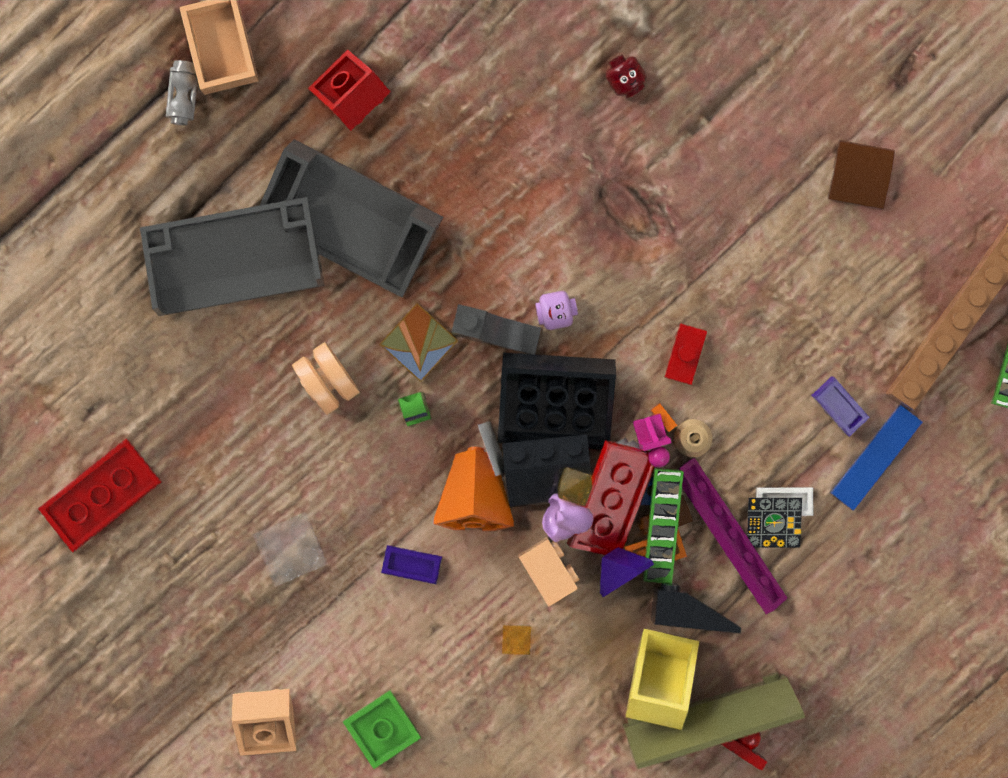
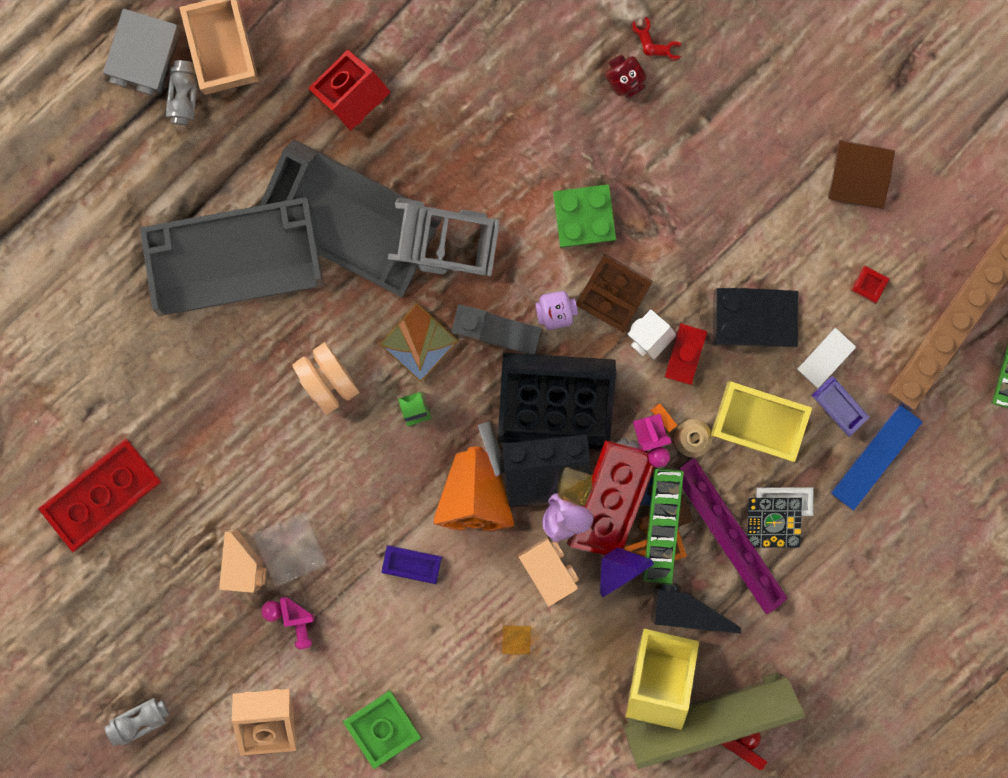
(124, 728): none -> light grey piece
(141, 52): none -> light grey brick
(240, 565): none -> light nougat slope
(292, 615): none -> dark pink piece
(415, 236): none -> light grey piece
(584, 216): none -> bright green plate
(614, 293): none -> reddish brown slope
(650, 335): none -> white brick
(654, 49): none -> red arm
(755, 317): none -> black slope
(761, 421): none -> light yellow piece
(826, 358): none -> white tile
(870, 284): none -> red tile

